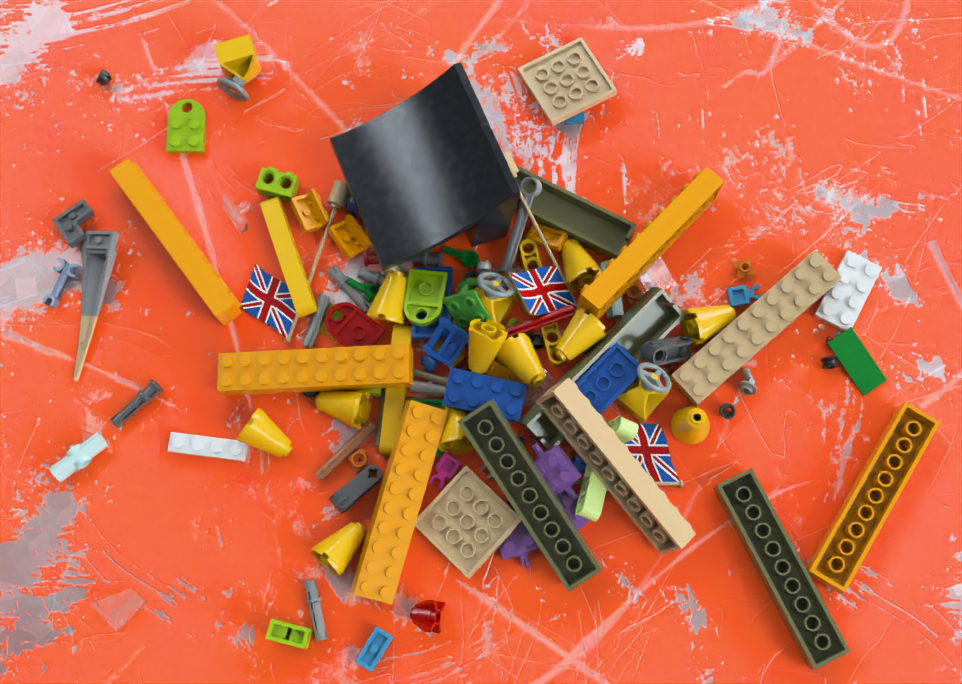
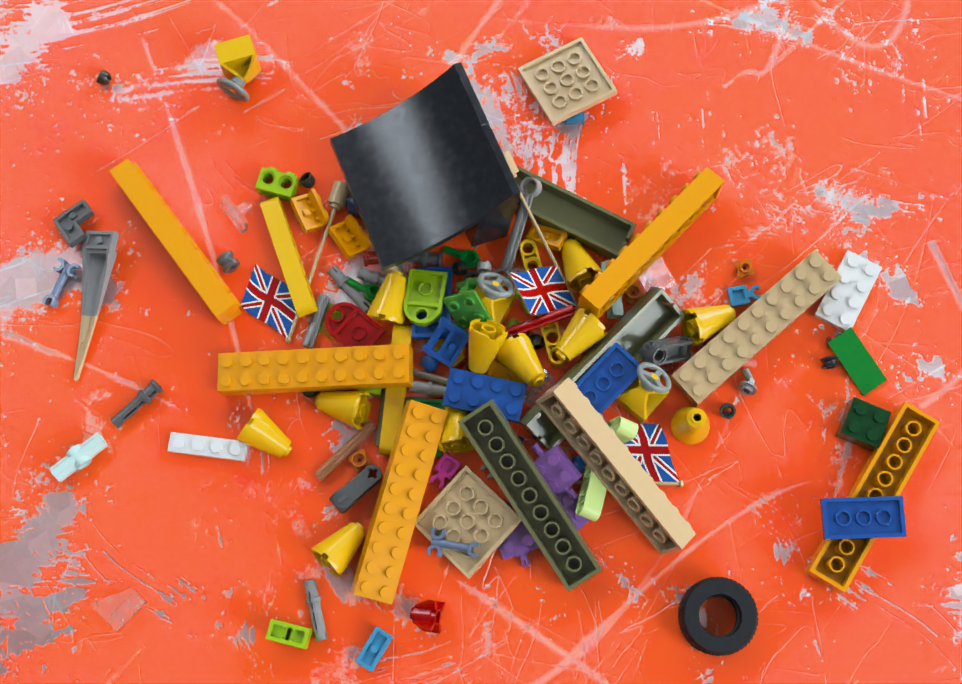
(185, 129): lime plate -> none
(228, 262): none -> dark grey wheel
(307, 180): none -> pearl dark grey hinge
(438, 542): none -> sand blue bar
(464, 268): none -> pearl dark grey hinge
(745, 611): none -> black tyre
(781, 570): olive brick -> none
(863, 424): none -> dark green brick
(863, 517): none -> blue plate

